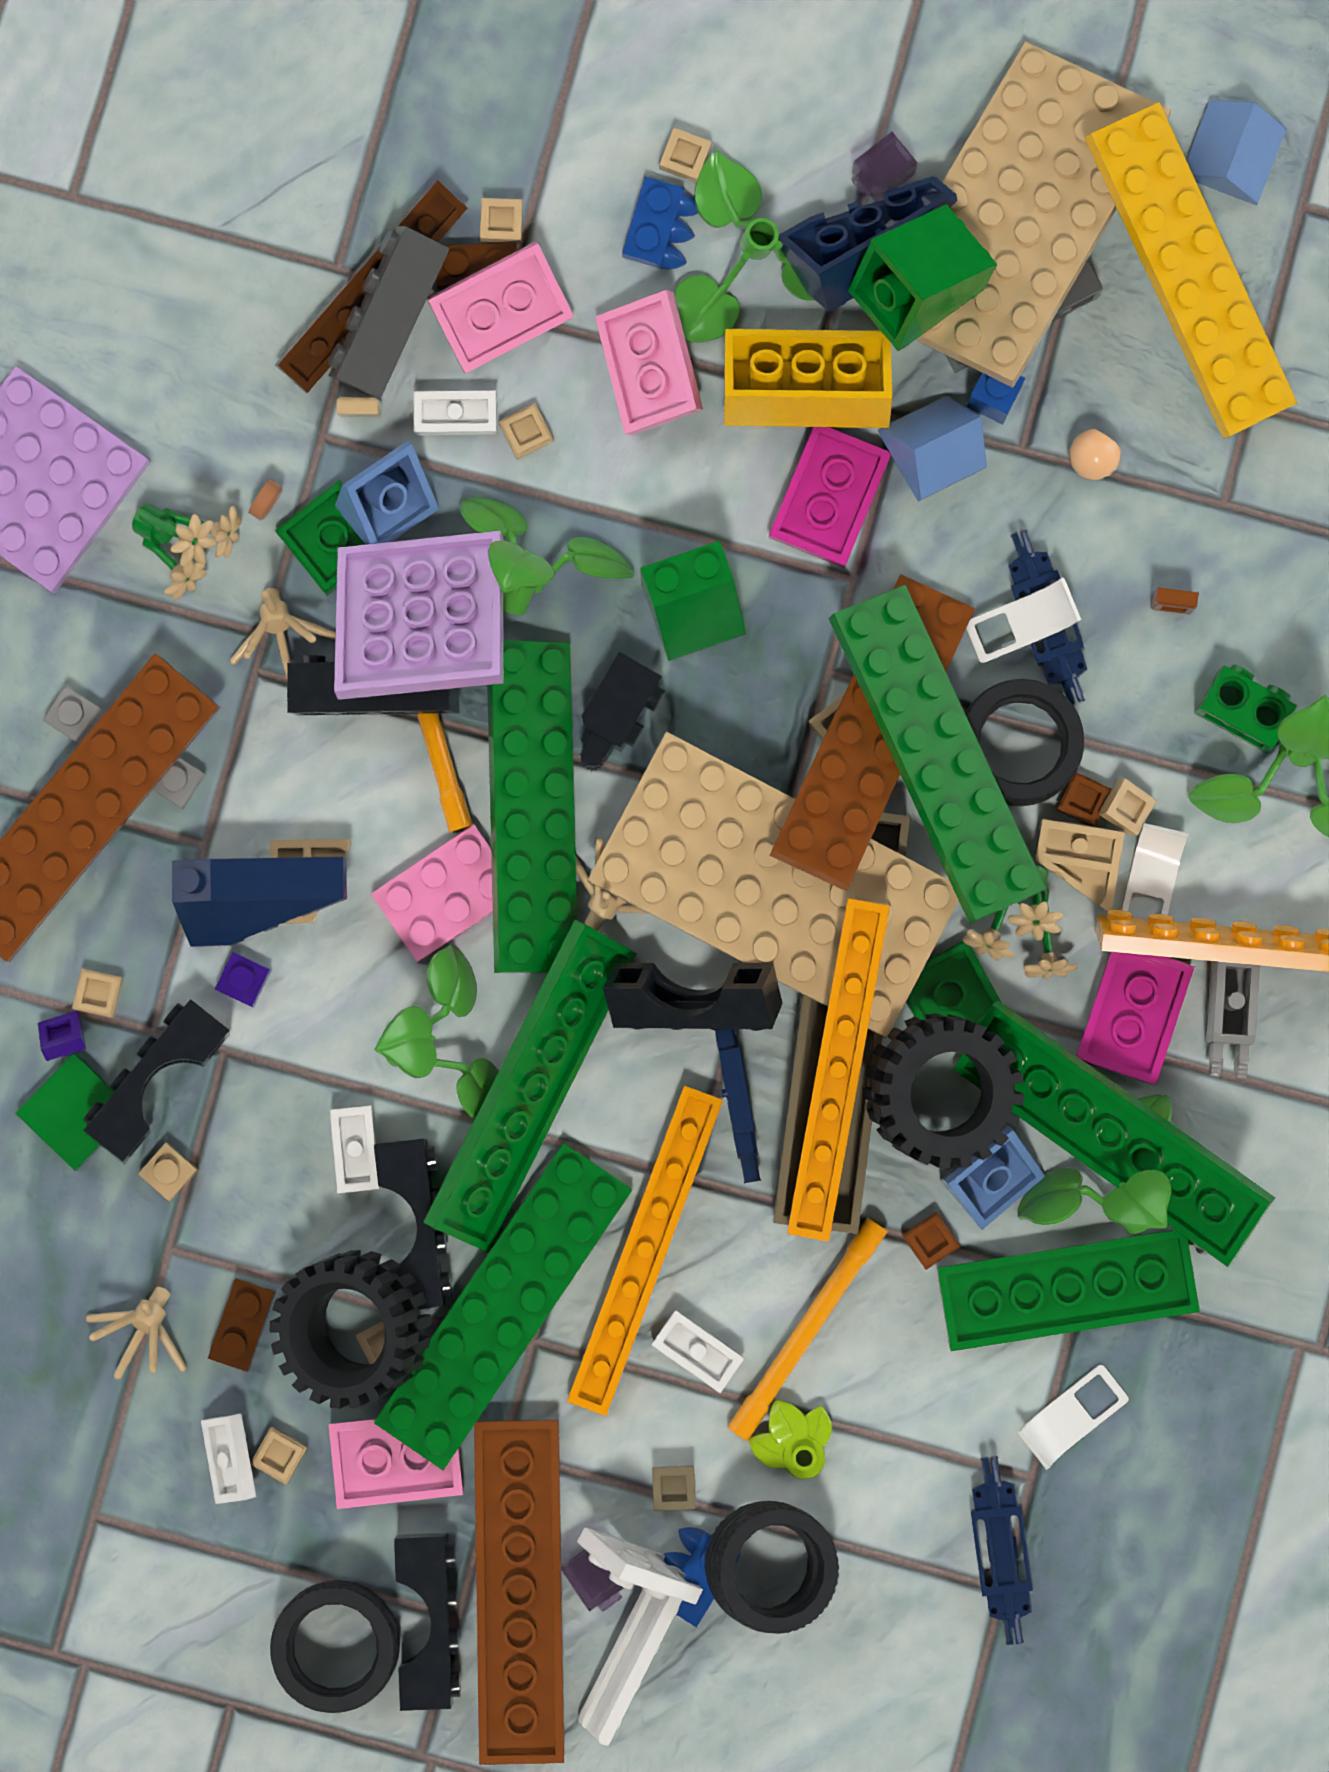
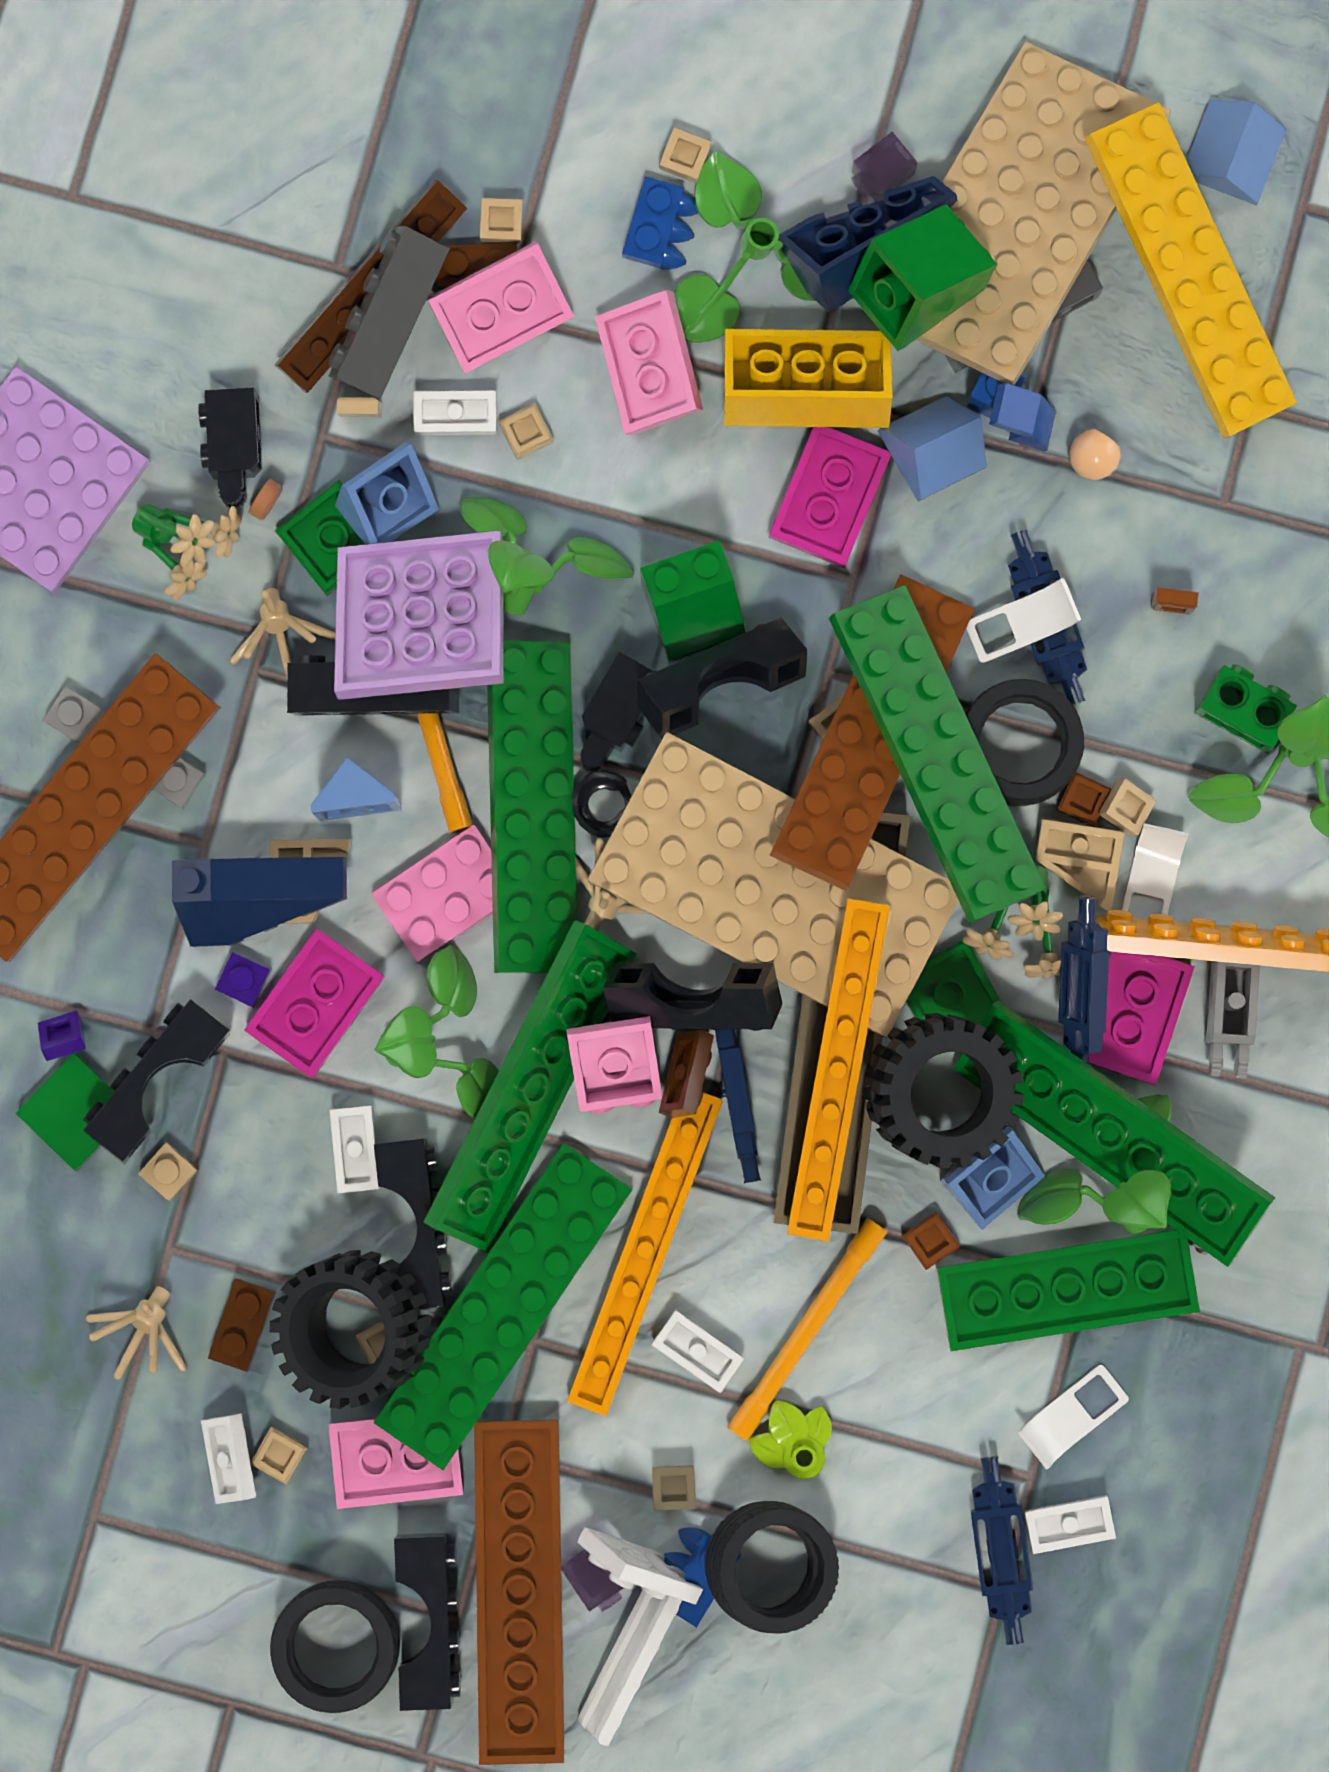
(97, 993): tan tile -> none
(232, 440): none -> black hinge
(314, 1003): none -> dark pink plate
(353, 794): none -> medium blue slope
(584, 790): none -> black piece
(614, 1065): none -> bright pink plate
(686, 1074): none -> reddish brown plate
(763, 657): none -> black arch
(1024, 415): none -> blue slope
(1069, 1524): none -> white plate
(1084, 982): none -> dark blue piece

